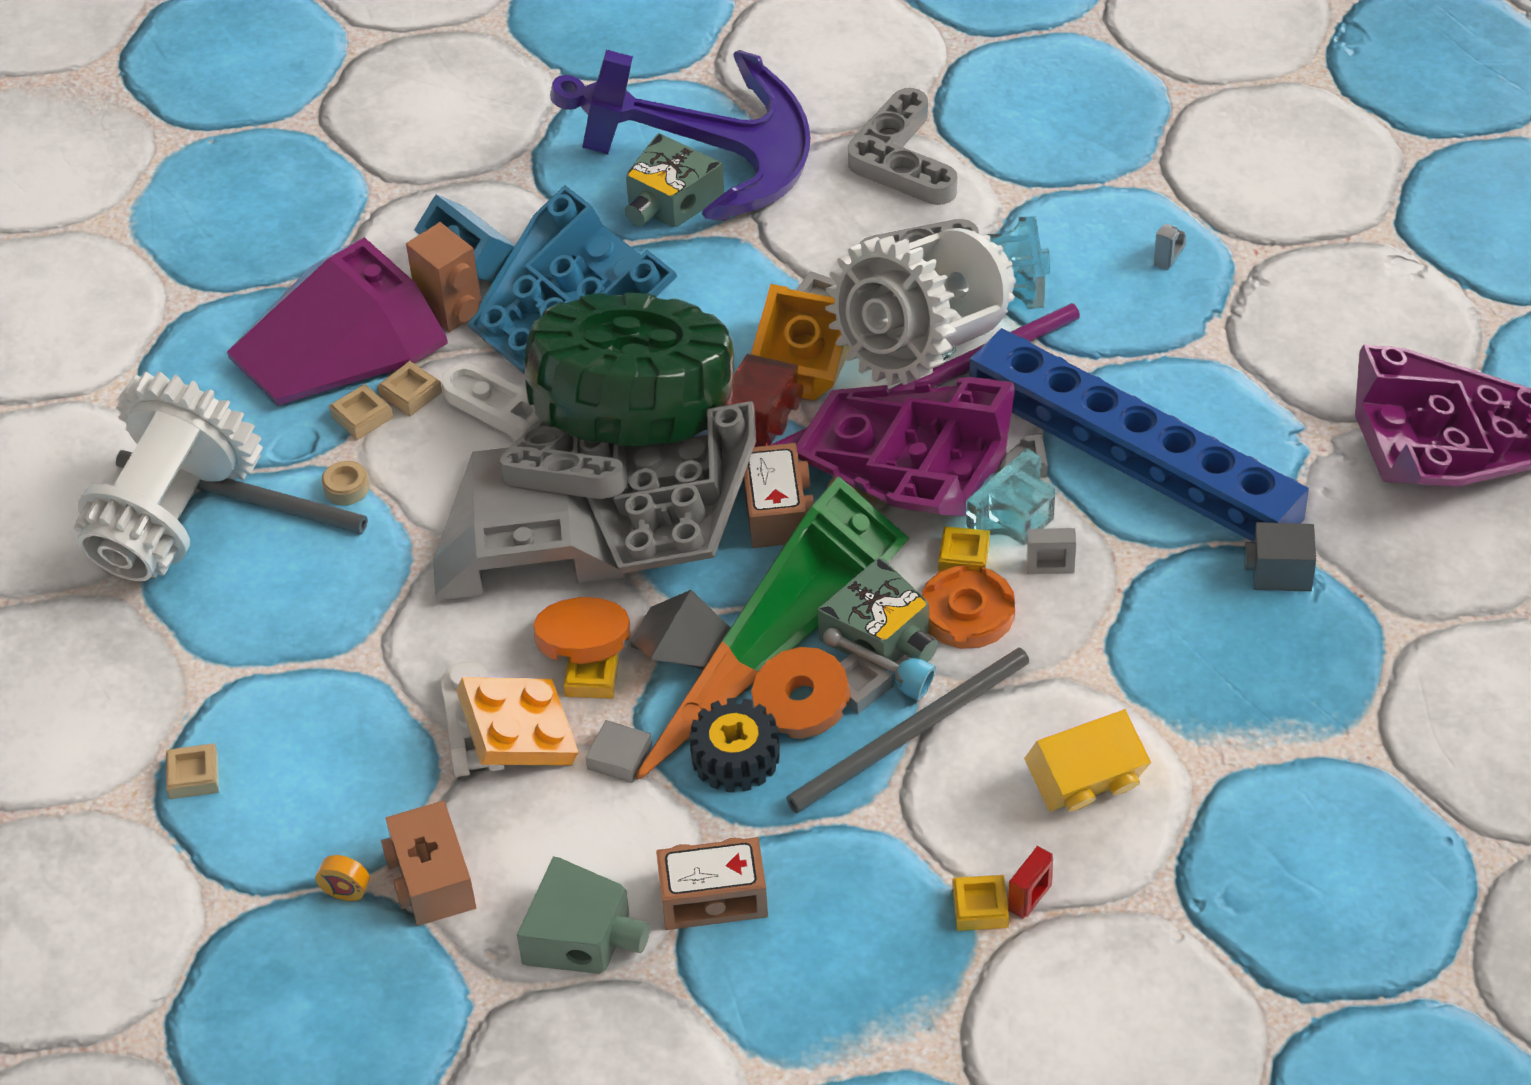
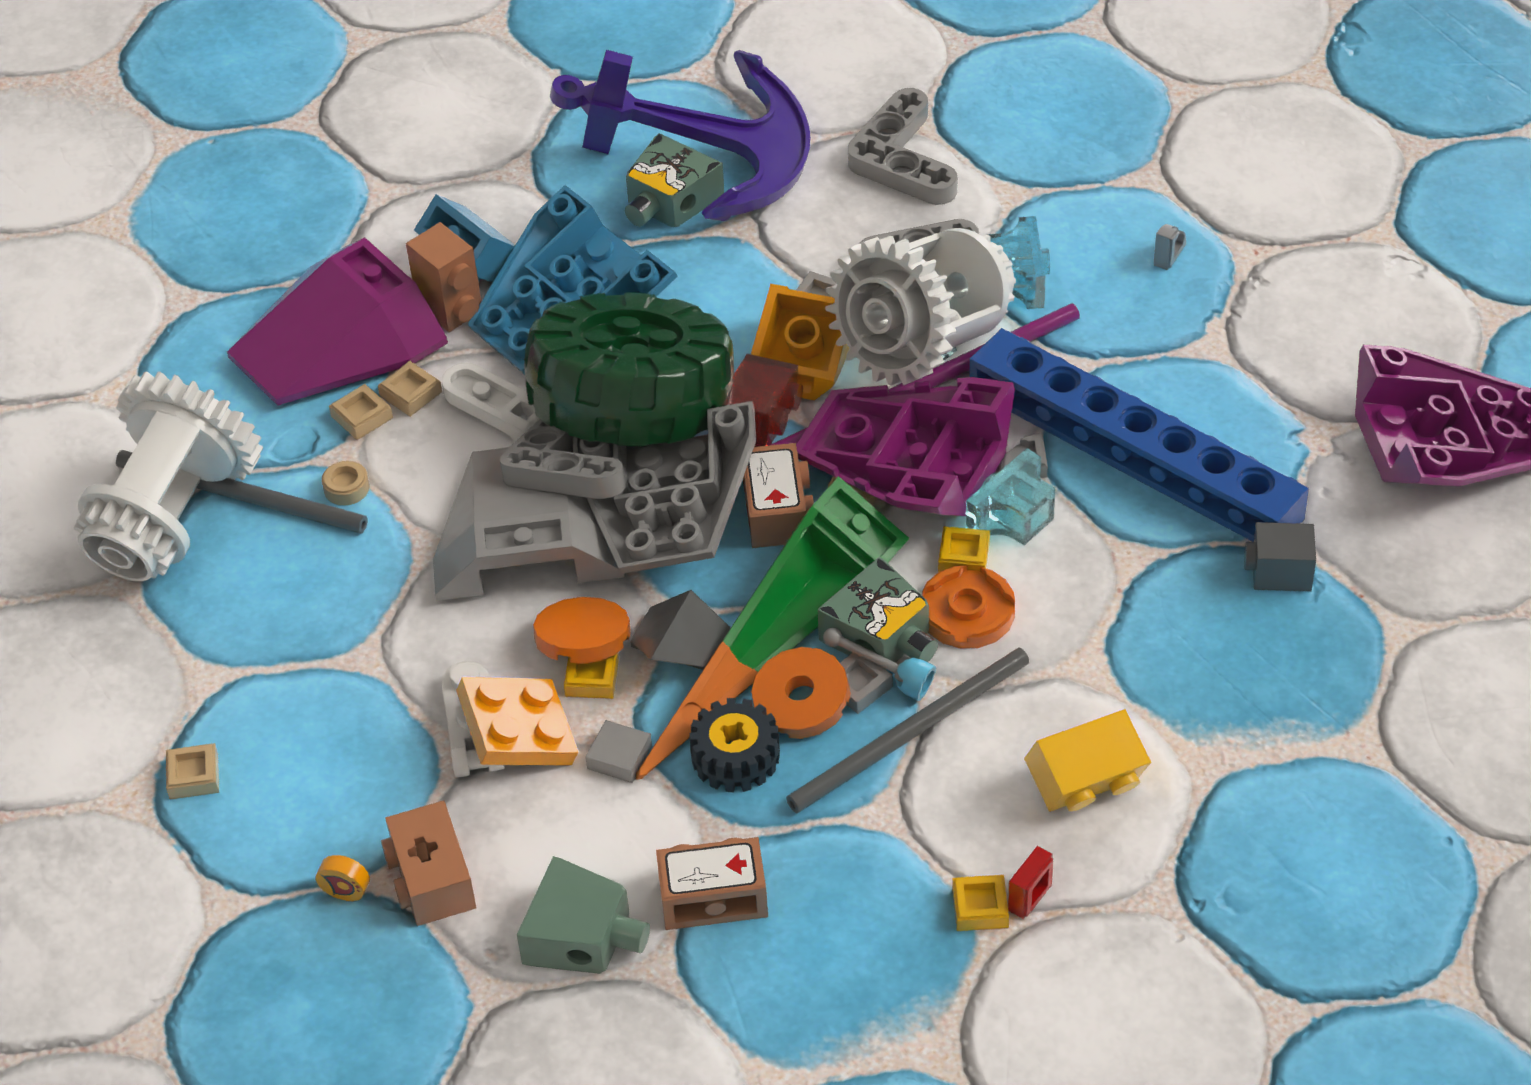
(1051, 550): light grey tile -> none

